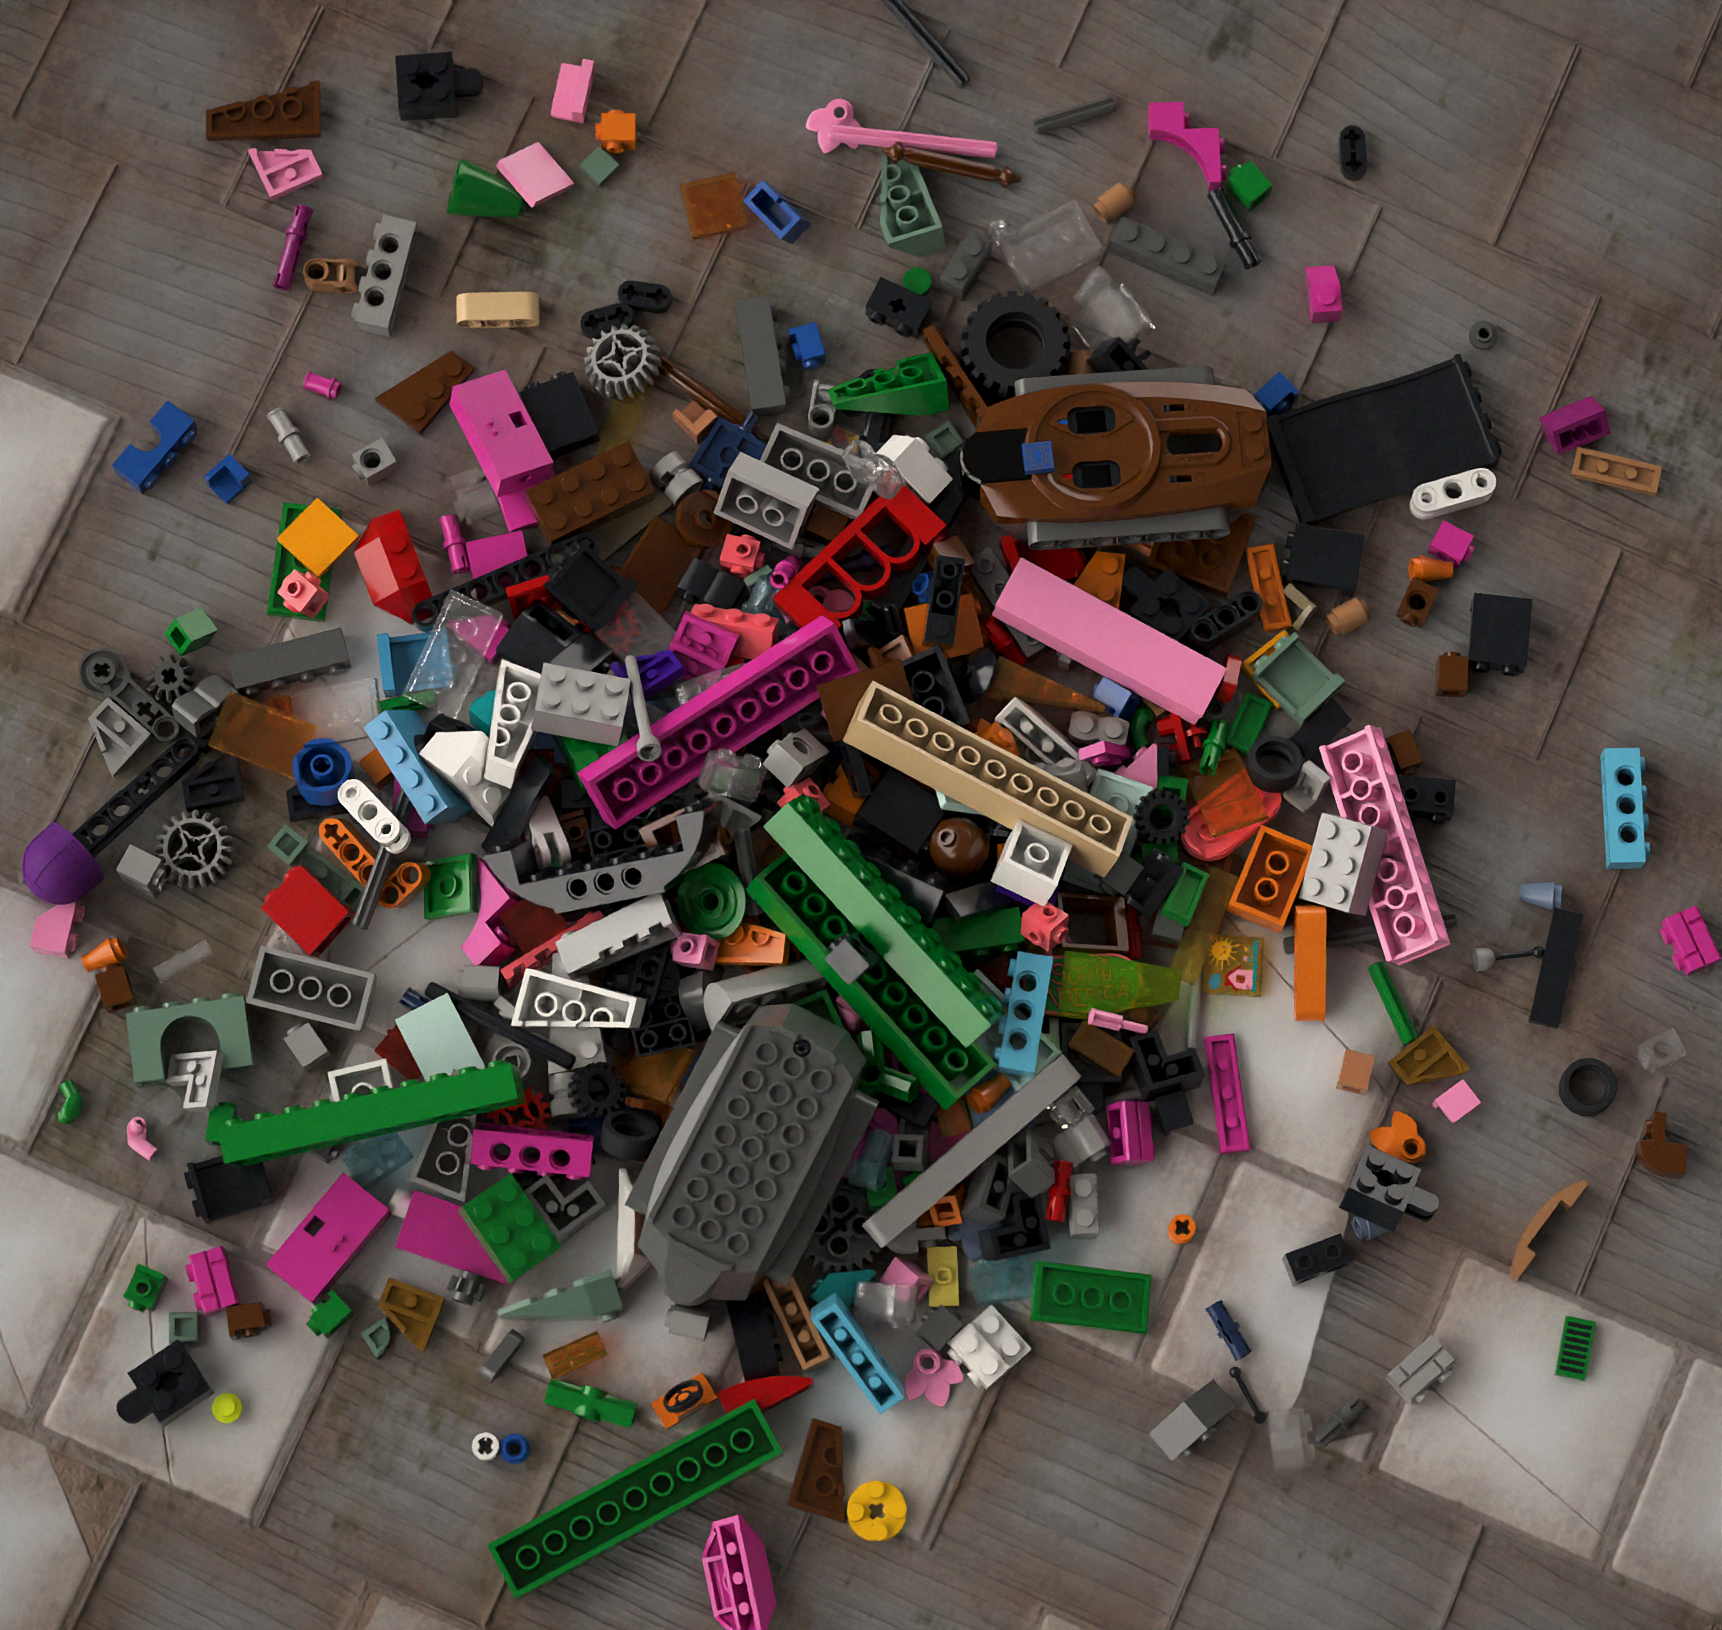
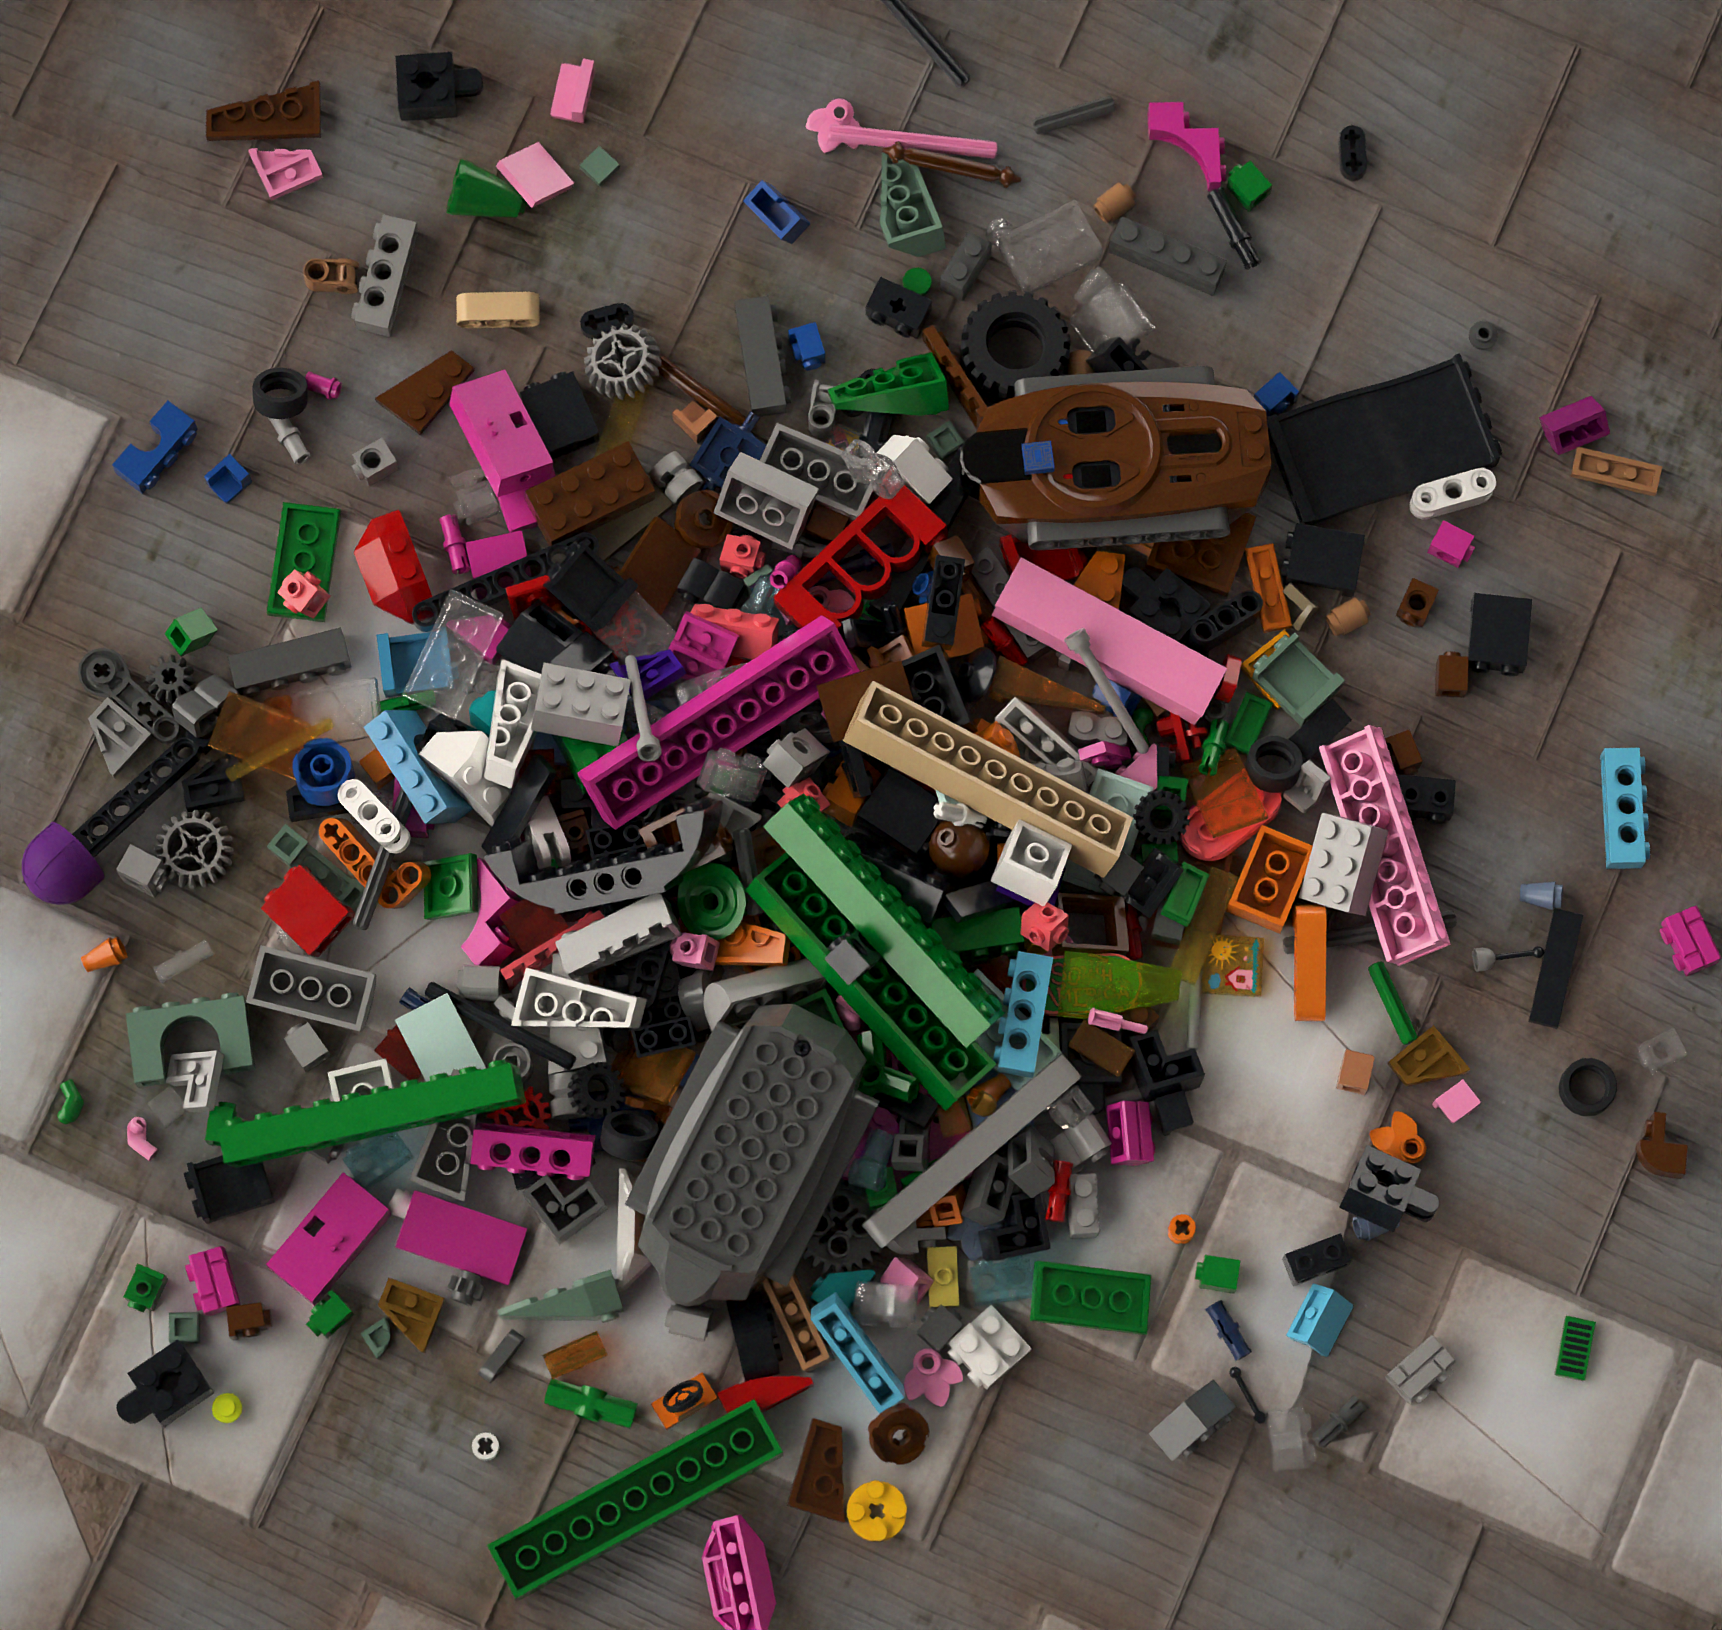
(56, 929): bright pink slope -> none
(115, 988): reddish brown brick -> none
(280, 379): none -> black tyre
(280, 748): none -> clear yellow tile
(295, 239): magenta pin -> none
(318, 538): light orange tile -> none
(509, 1228): green brick -> none
(512, 1439): blue plate -> none
(617, 131): orange brick -> none
(646, 290): black beam -> none
(713, 206): clear orange plate -> none
(888, 1423): none -> reddish brown plate
(959, 814): none -> white axle
(984, 1104): none -> pearl gold hinge
(1080, 644): none -> light grey piece
(1218, 1273): none -> green brick
(1227, 1094): dark pink tile -> none
(1320, 1319): none -> medium azure panel
(1323, 294): dark pink slope -> none
(1429, 569): orange cone -> none
(1522, 1254): medium nougat slope -> none

